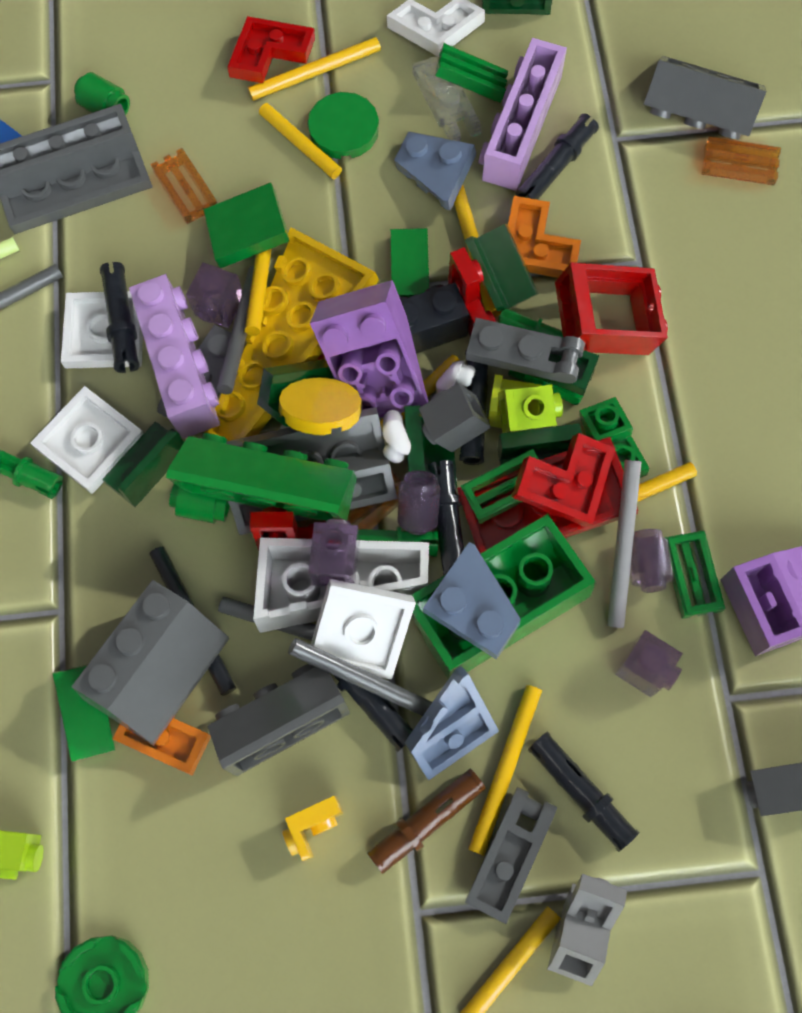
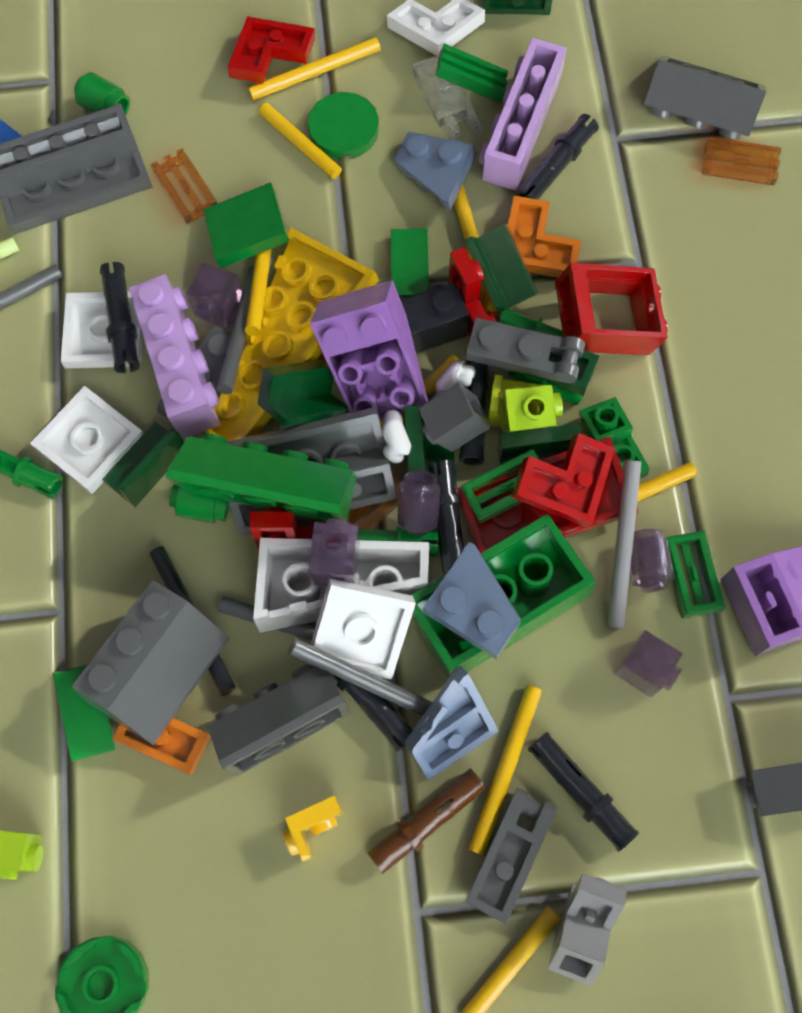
(320, 405): yellow tile -> none

